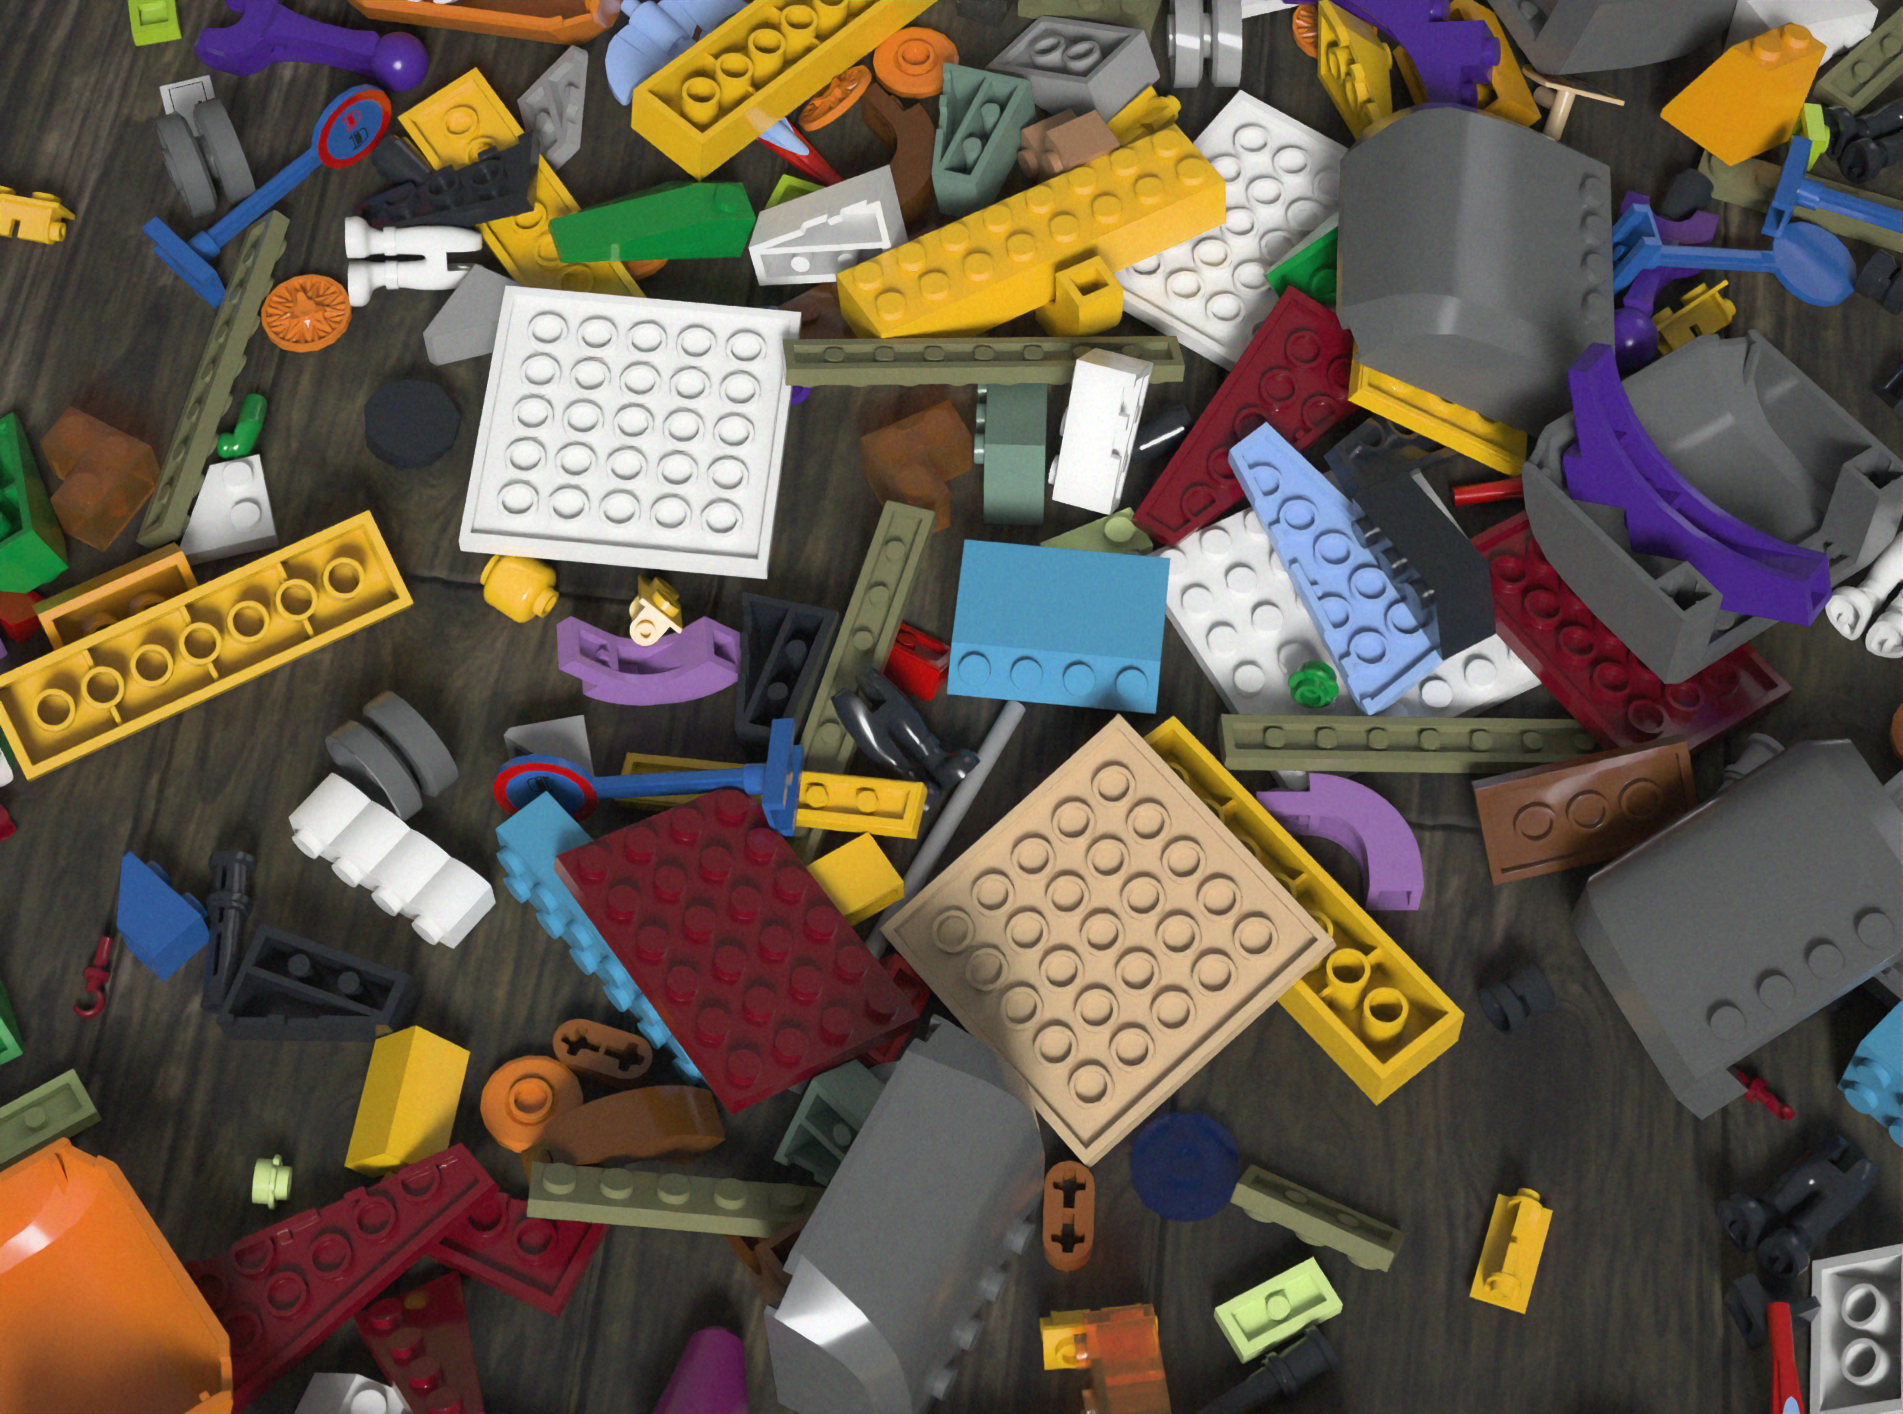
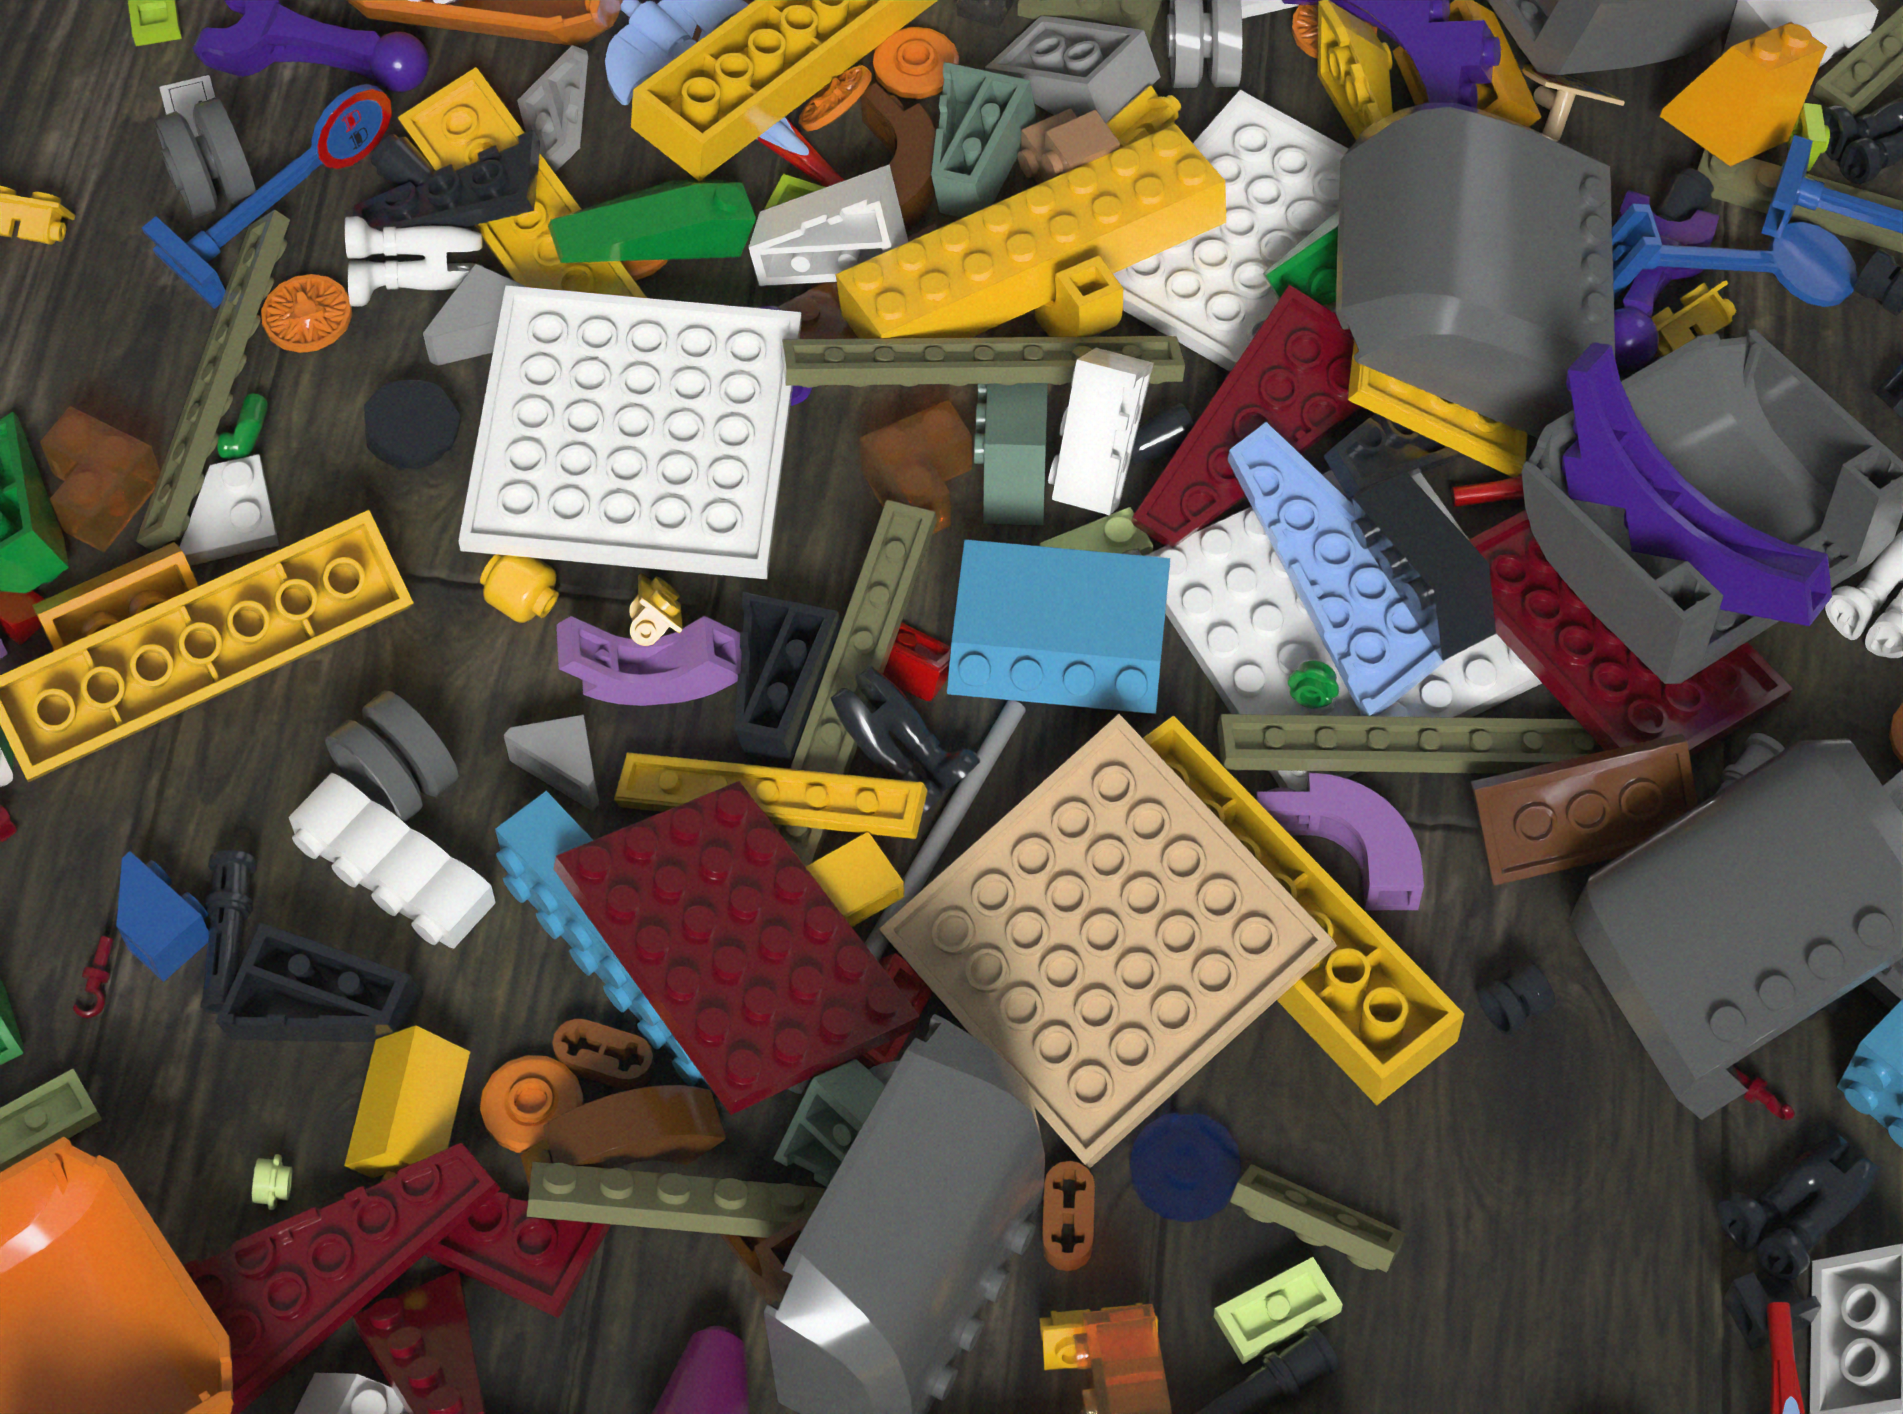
(578, 792): blue piece -> none
(1512, 1251): yellow hinge -> none

